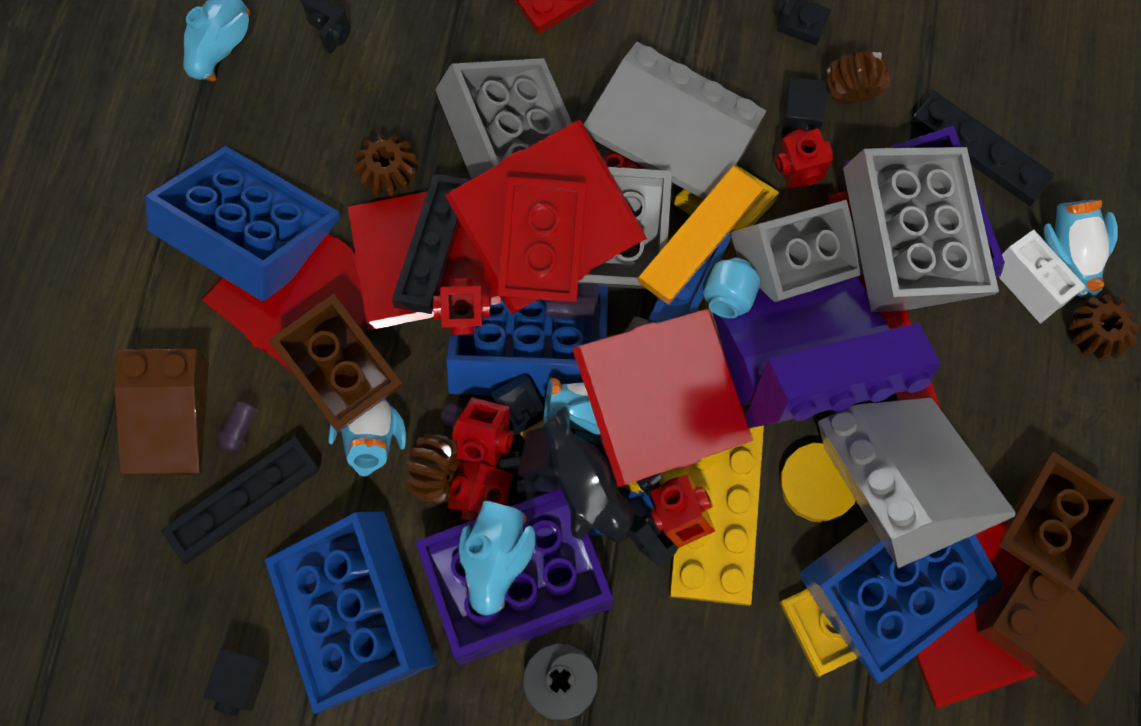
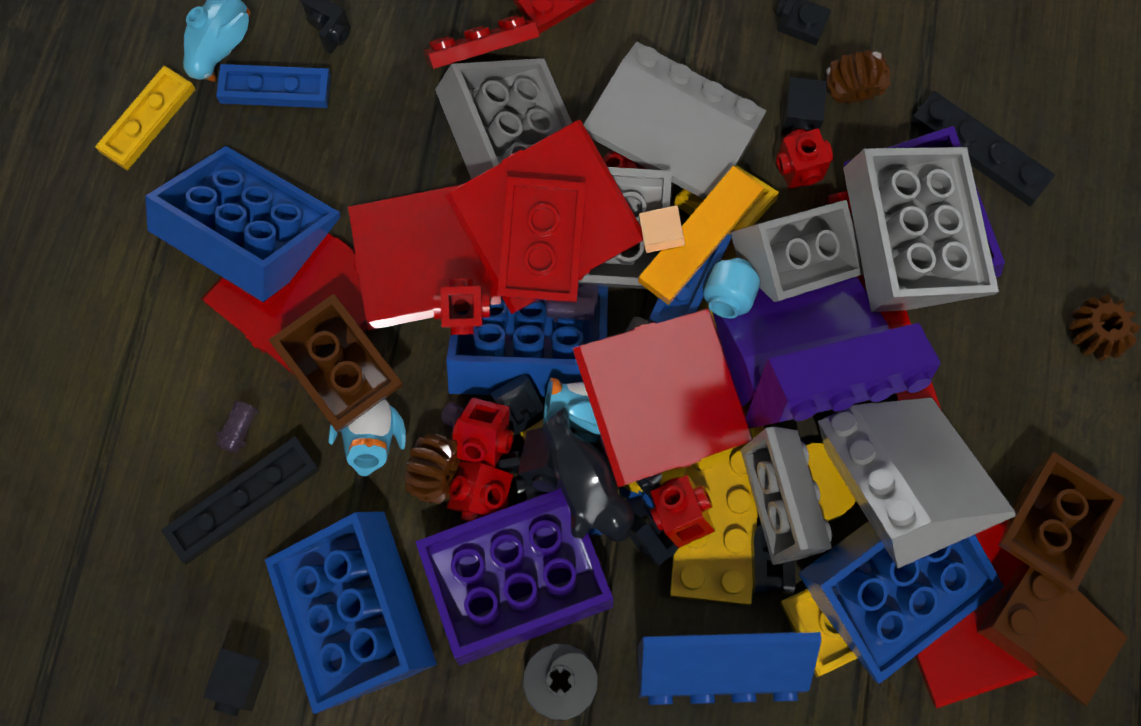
(145, 117): none -> yellow tile
(161, 410): reddish brown slope -> none
(273, 86): none -> blue plate
(385, 151): reddish brown gear -> none
(429, 248): black plate -> none
(480, 41): none -> red plate
(494, 554): medium azure animal -> none
(661, 229): none -> light nougat tile
(726, 666): none -> blue slope
(783, 581): none -> black plate
(786, 495): none -> light grey slope
(1038, 276): white hinge -> none
(1083, 241): animal -> none

